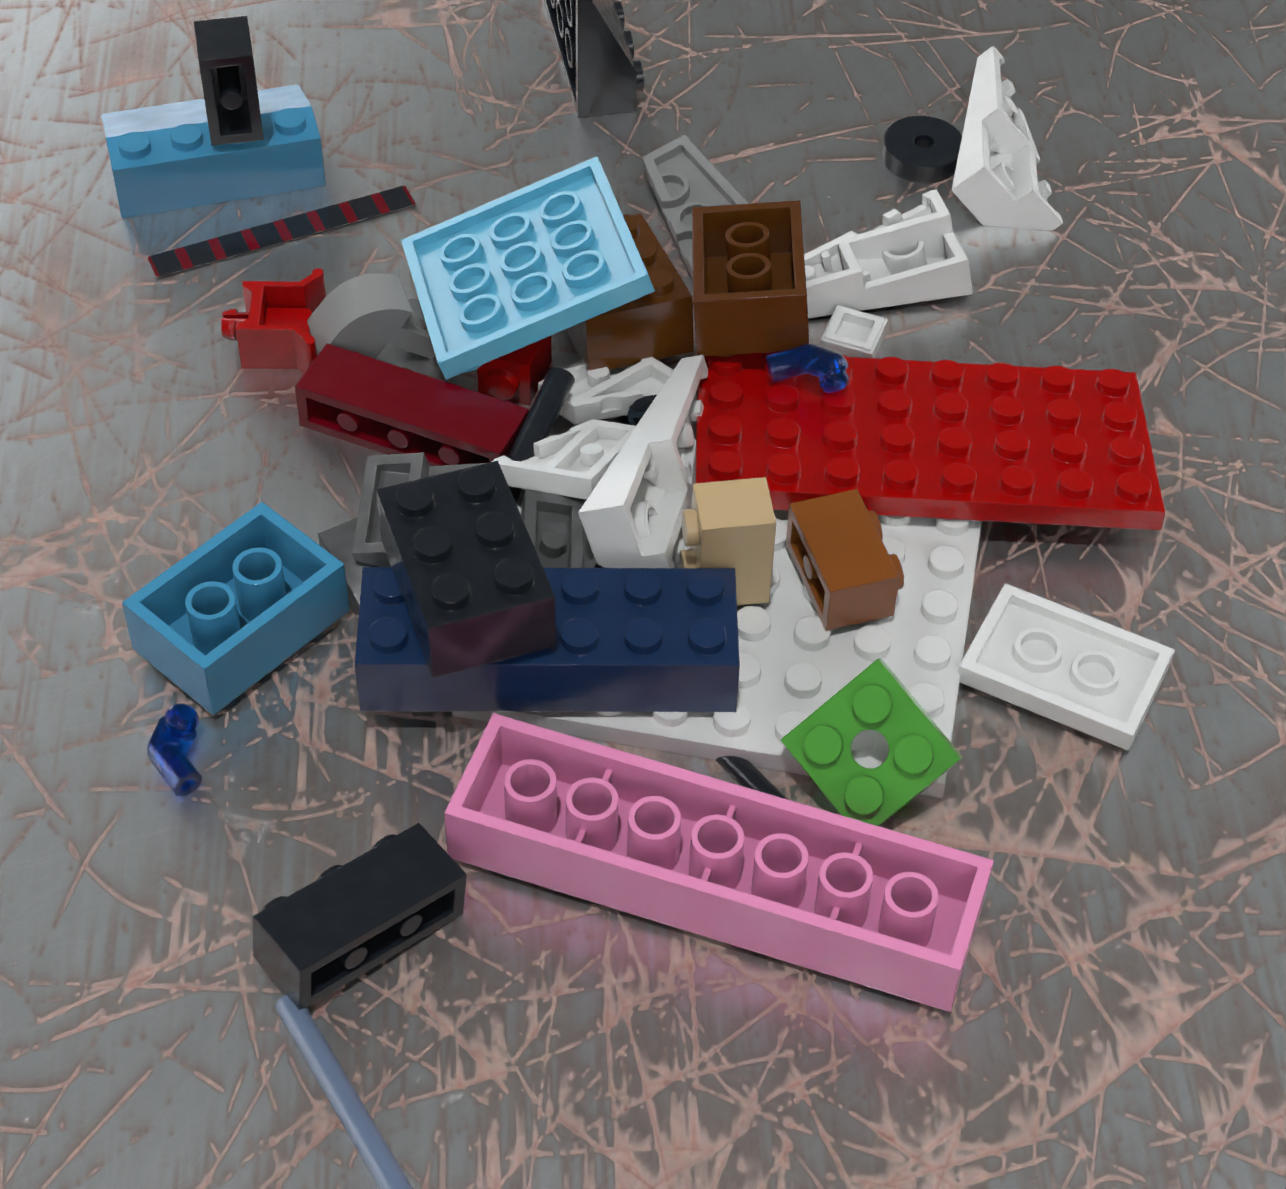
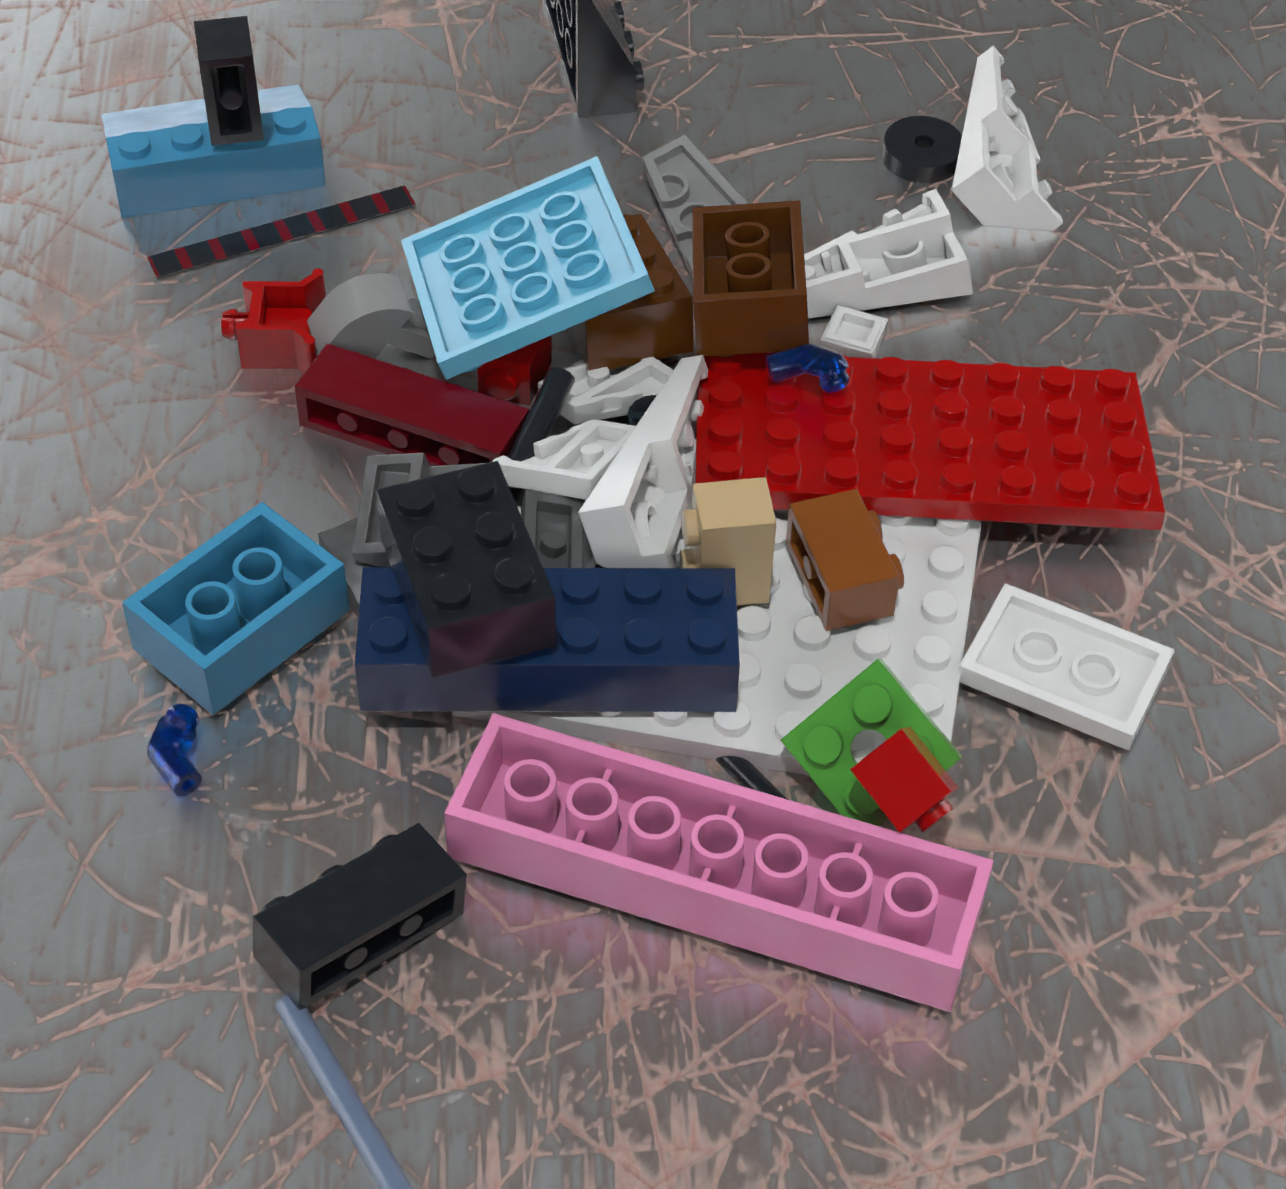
(906, 781): none -> red brick

